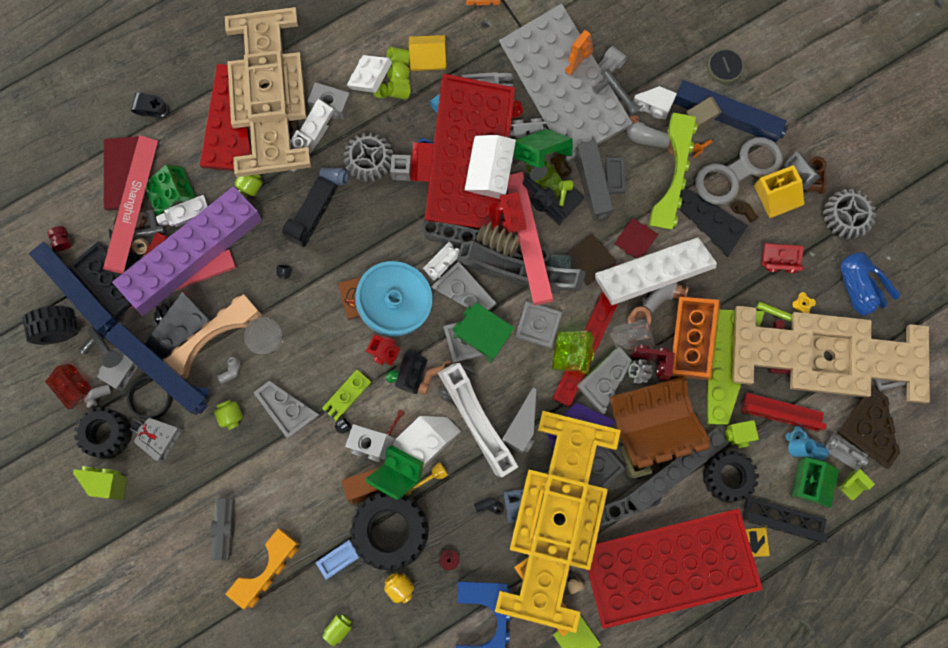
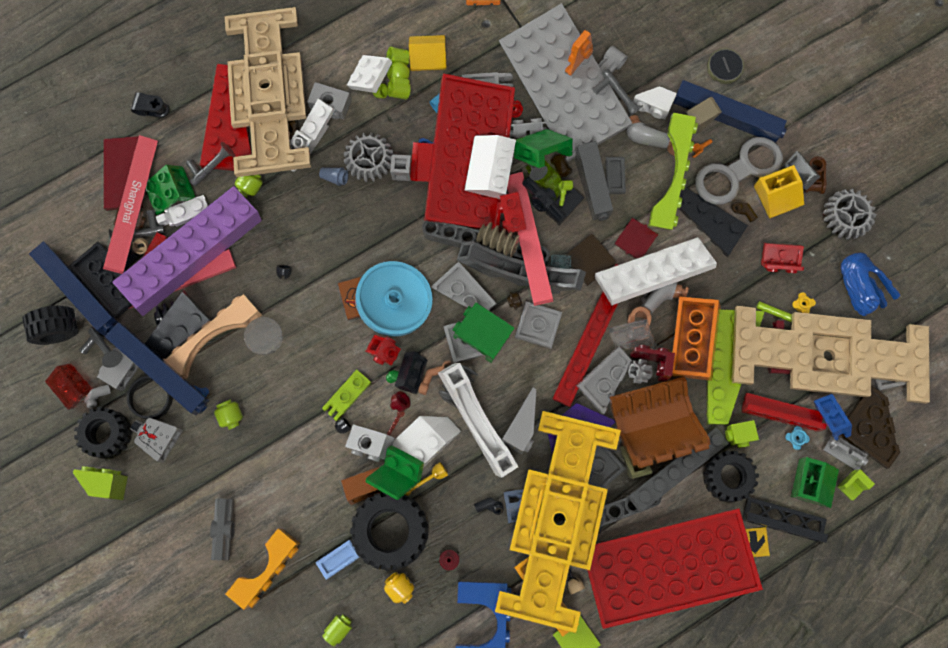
(59, 238): dark red wheel -> none
(200, 175): none -> dark grey piece
(232, 371): light grey arm -> none
(284, 409): light grey wing -> none
(302, 227): black beam -> none
(400, 401): none -> dark red tile
(441, 261): white hinge -> none
(514, 300): none -> dark brown plate
(573, 351): clear neon green plate -> none
(808, 448): dark azure piece -> none
(833, 416): none -> blue hinge

